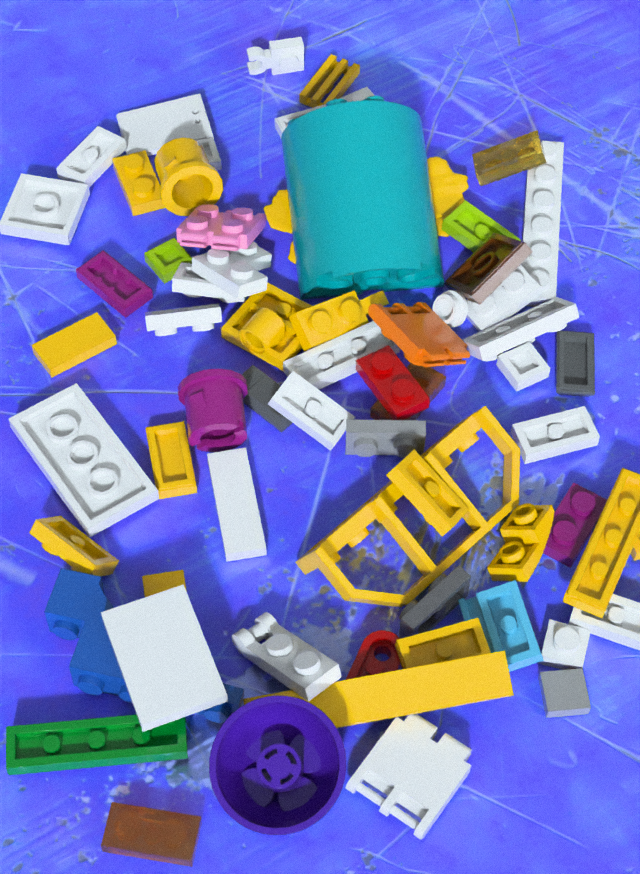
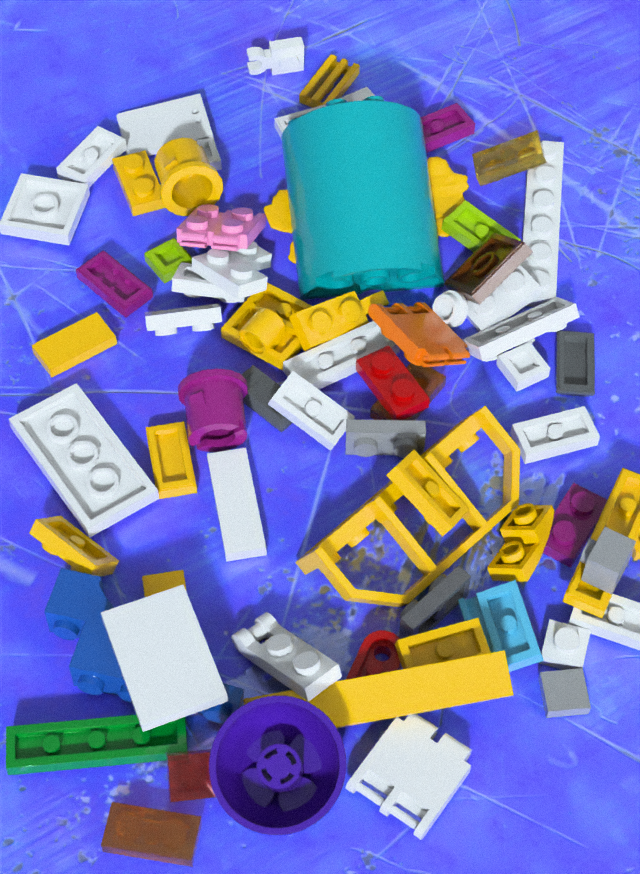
(189, 775): none -> clear red plate
(446, 126): none -> magenta plate
(606, 559): none -> light grey plate

